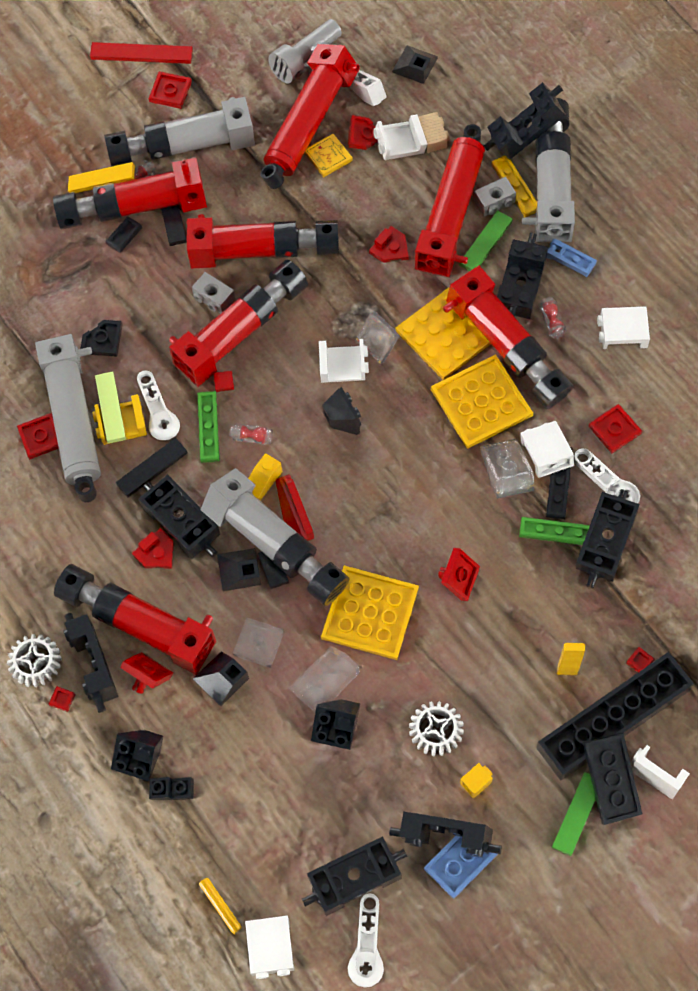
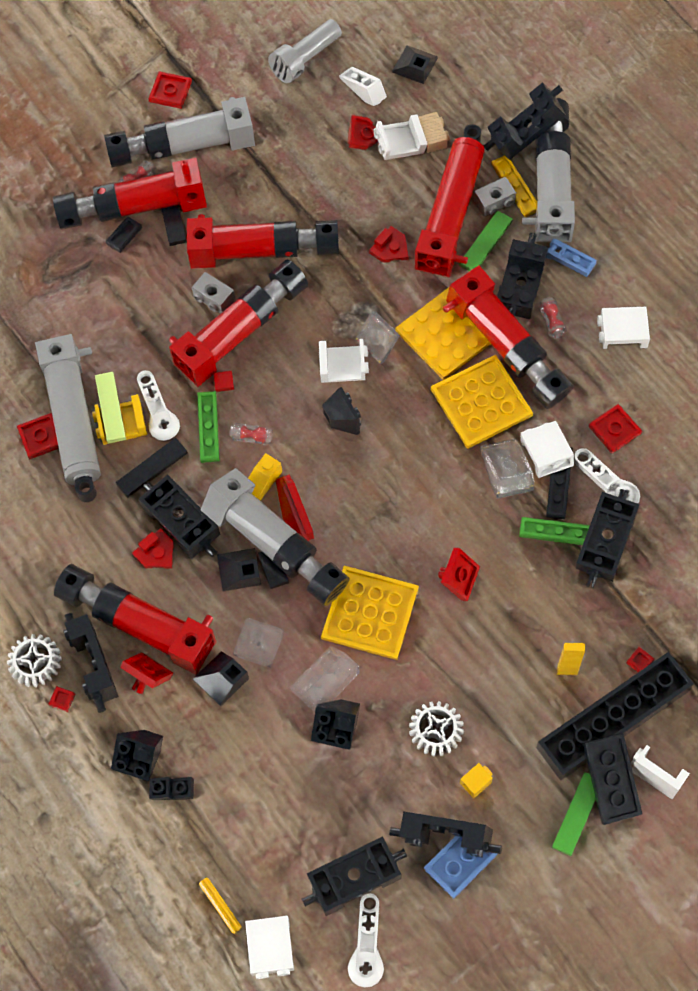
(87, 180): yellow tile -> none
(104, 338): black plate -> none
(141, 53): red tile -> none
(328, 155): yellow tile -> none
(331, 70): red piece -> none

